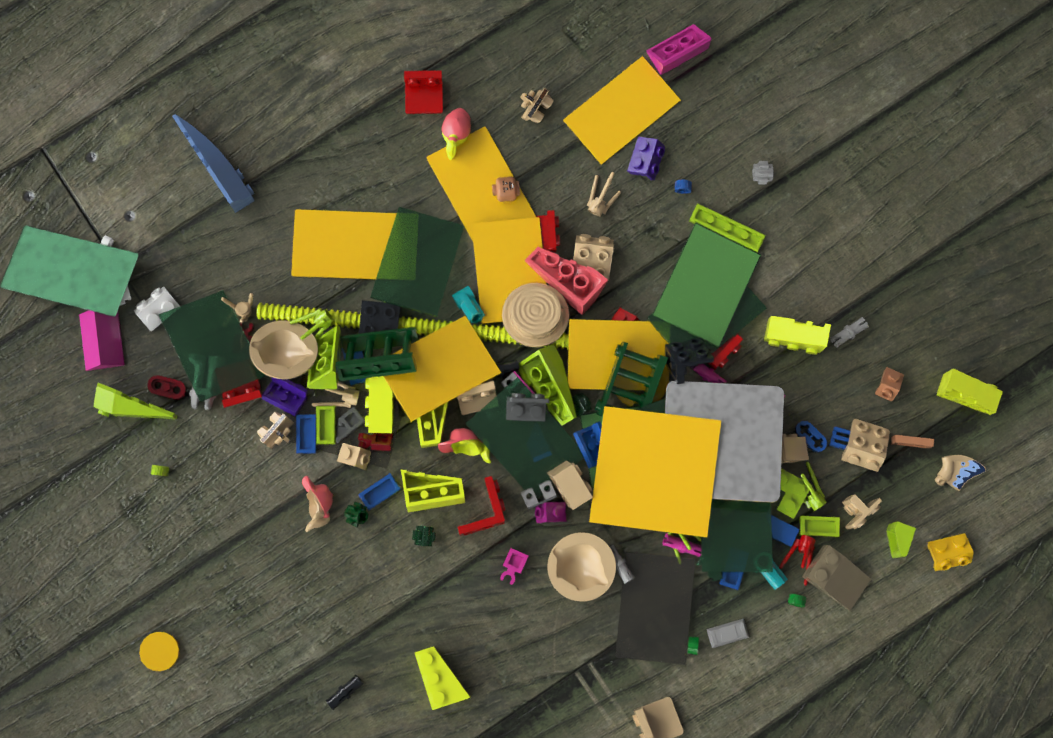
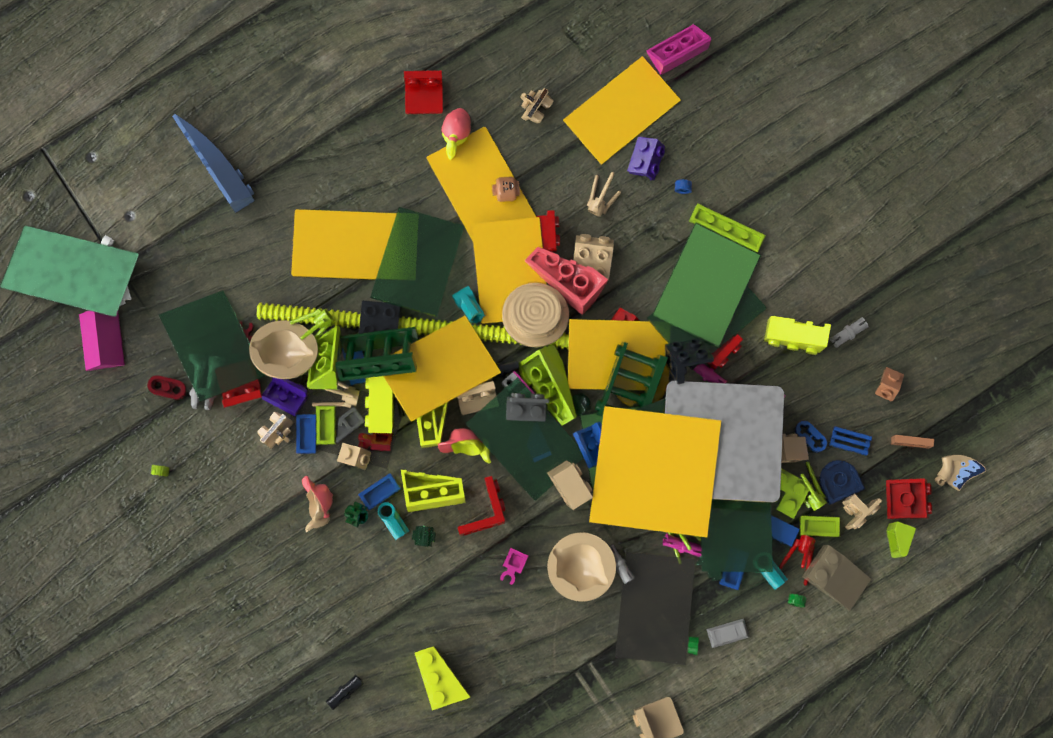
(117, 403): lime wedge -> none
(158, 303): white bracket -> none
(159, 651): yellow tile -> none
(242, 309): tan plant -> none
(393, 522): none -> teal piece
(548, 495): flat silver piece -> none
(550, 512): magenta bracket -> none
(762, 172): light grey gear -> none
(839, 481): none -> dark blue tile
(866, 445): tan bracket -> none
(908, 499): none -> red plate
(951, 552): yellow bracket -> none
(969, 392): neon yellow wedge -> none

